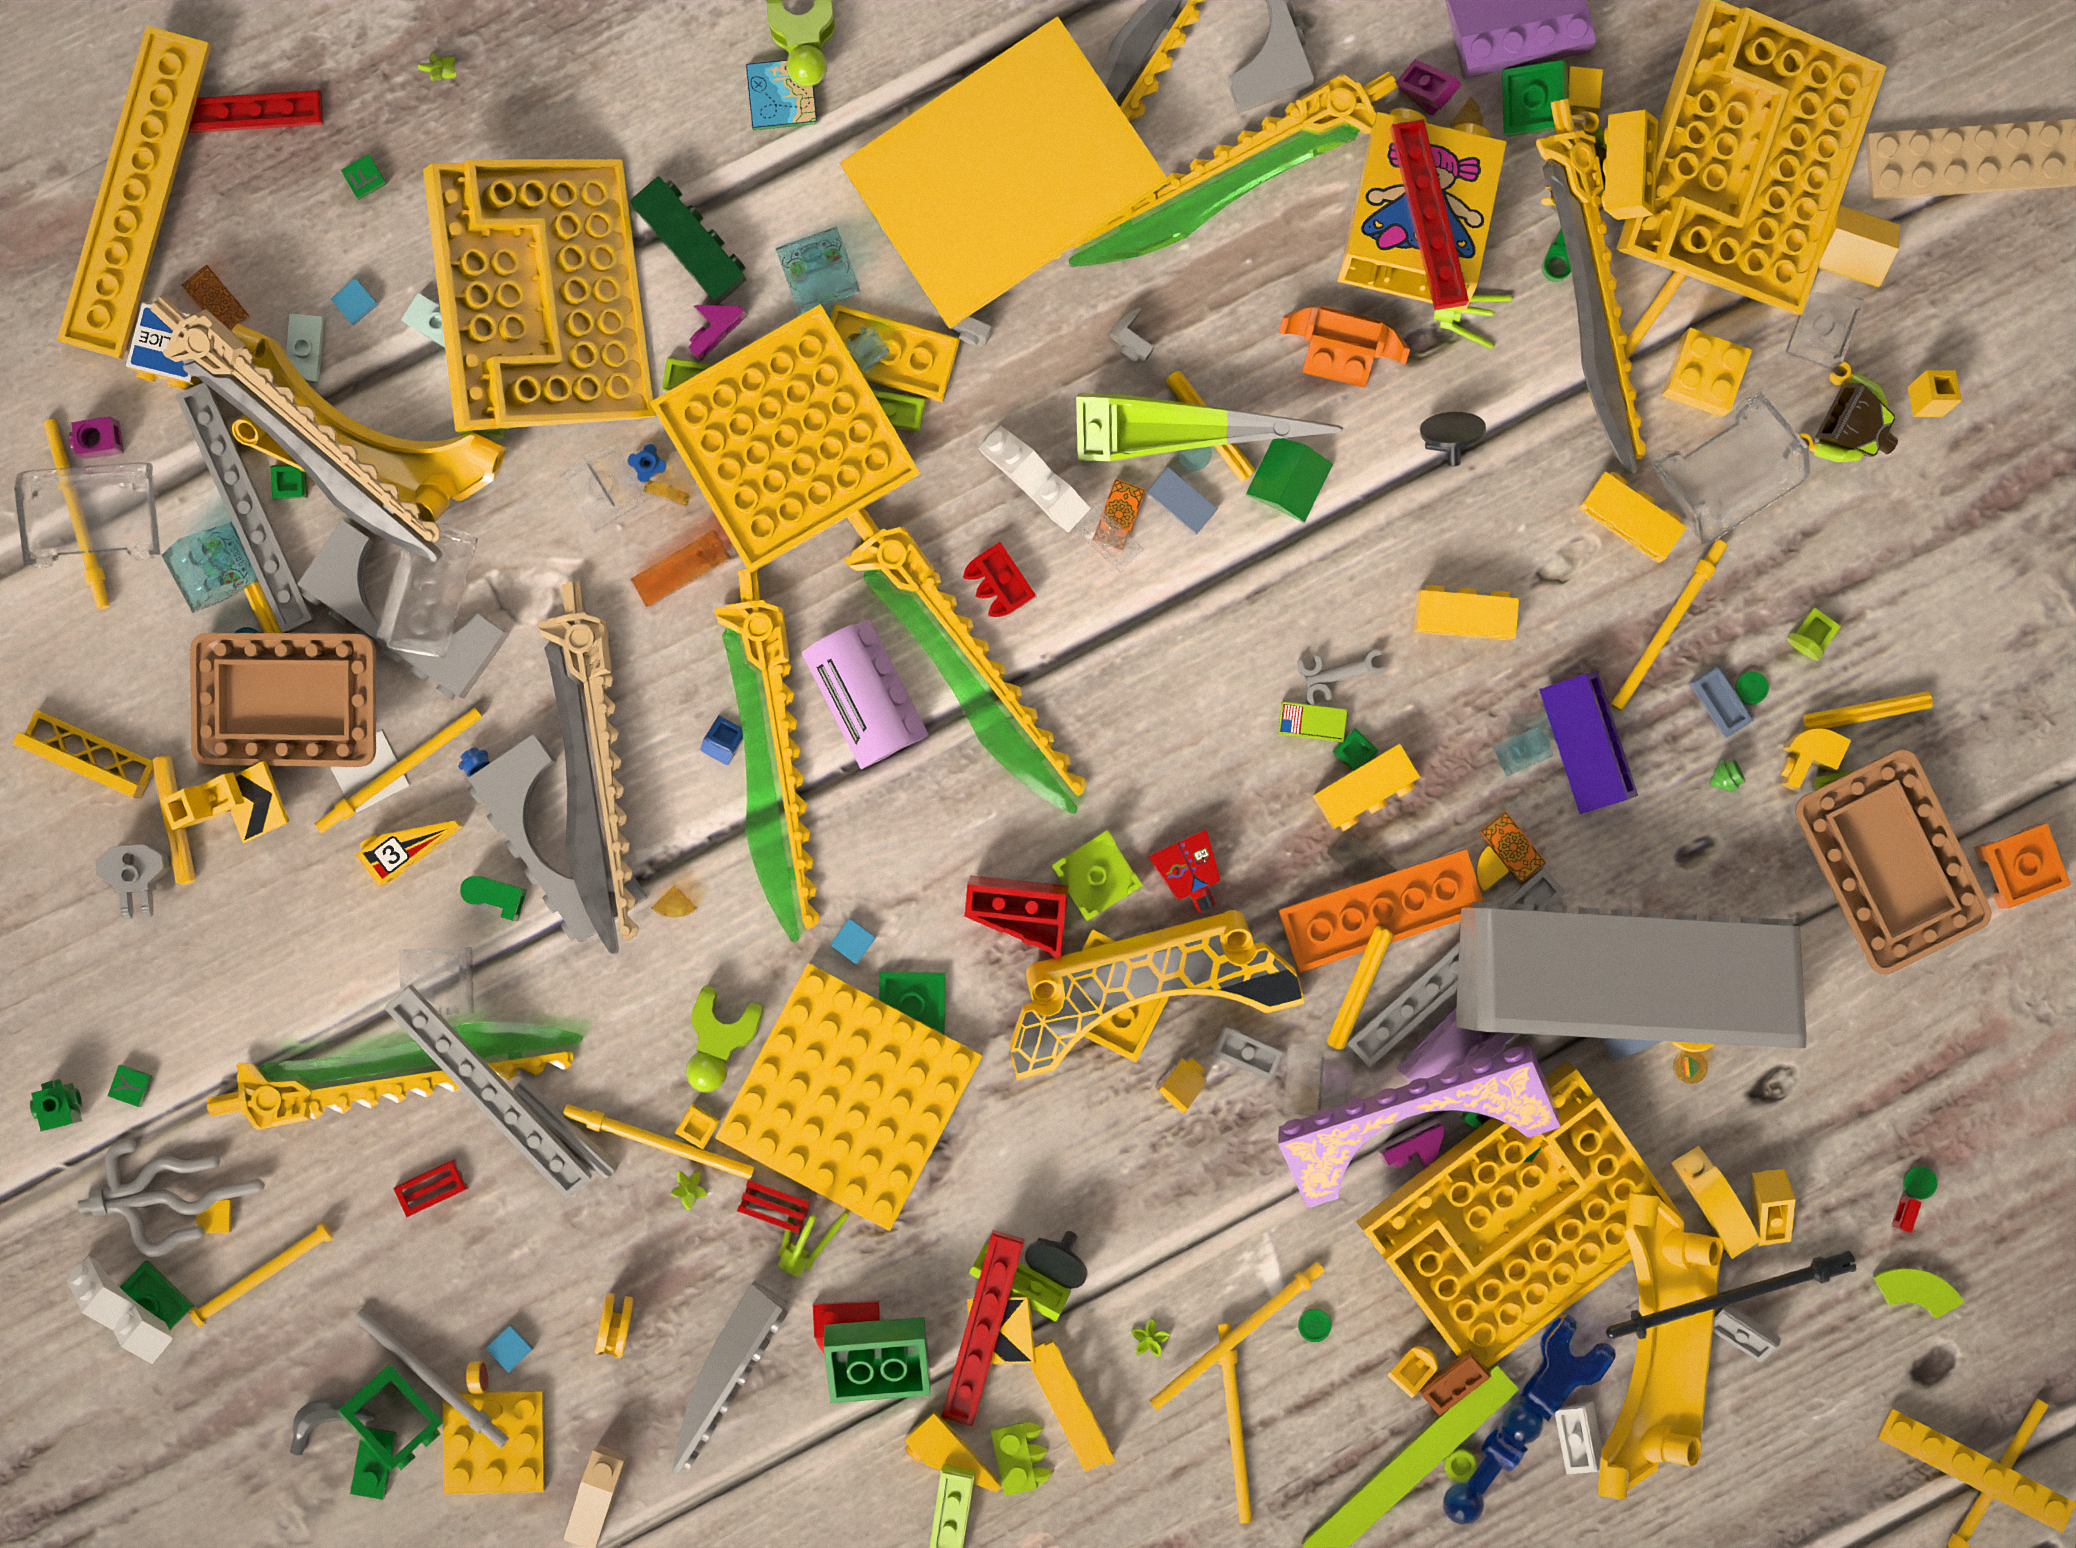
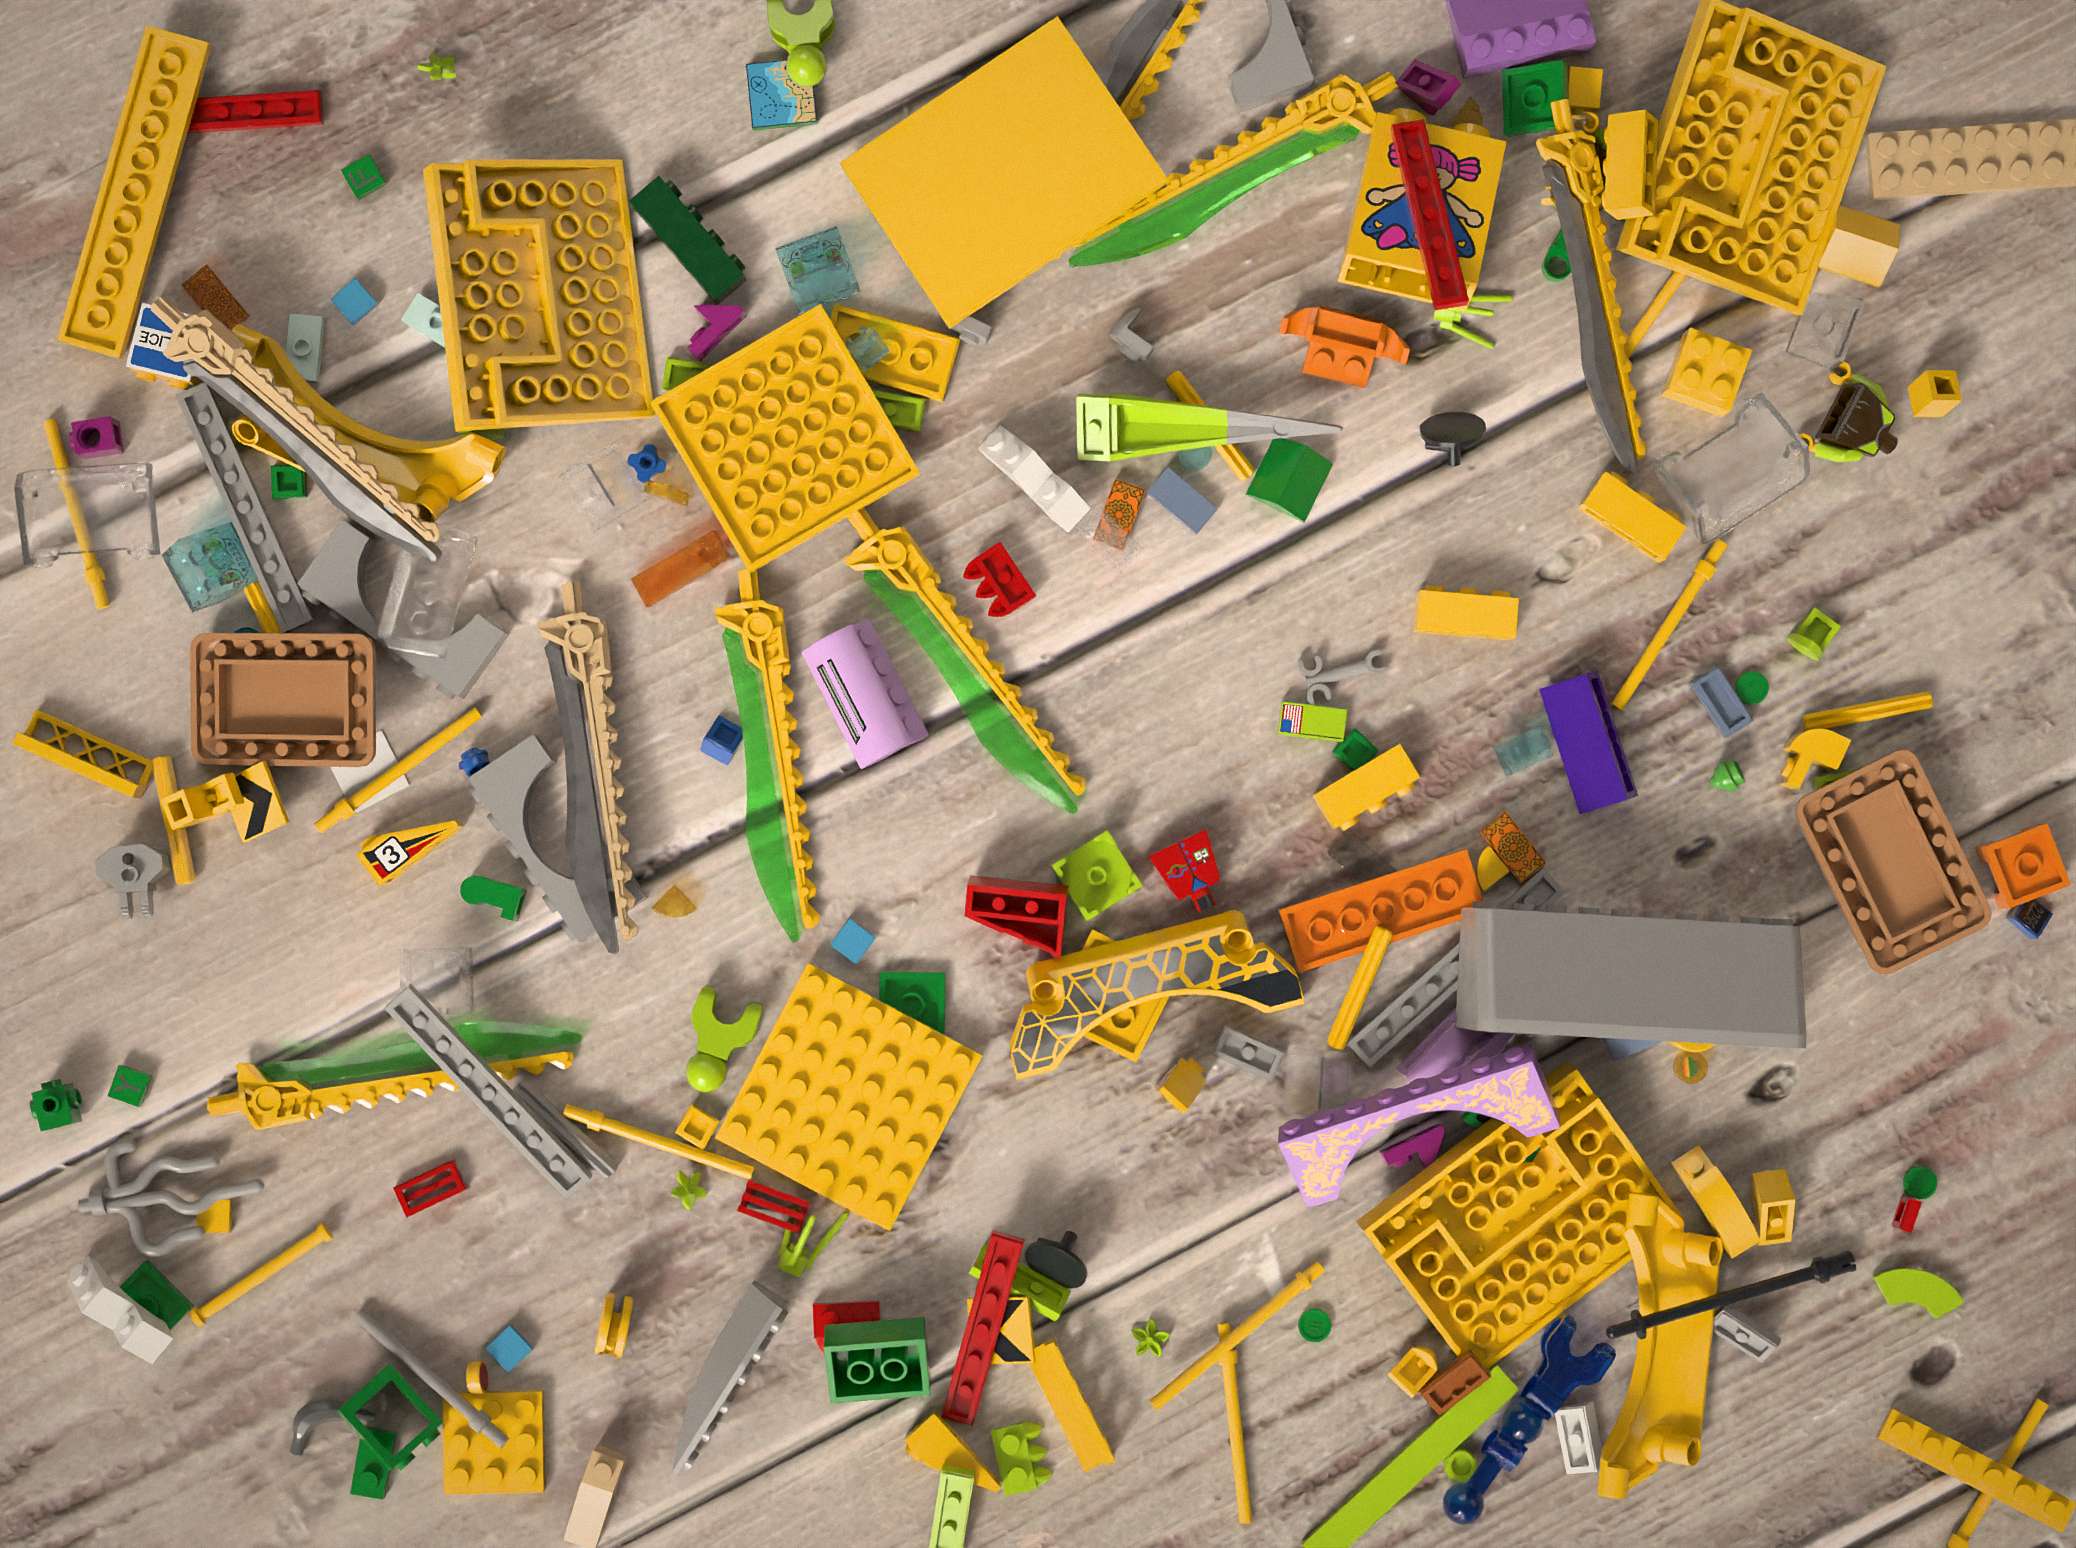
(2030, 918): none -> slope

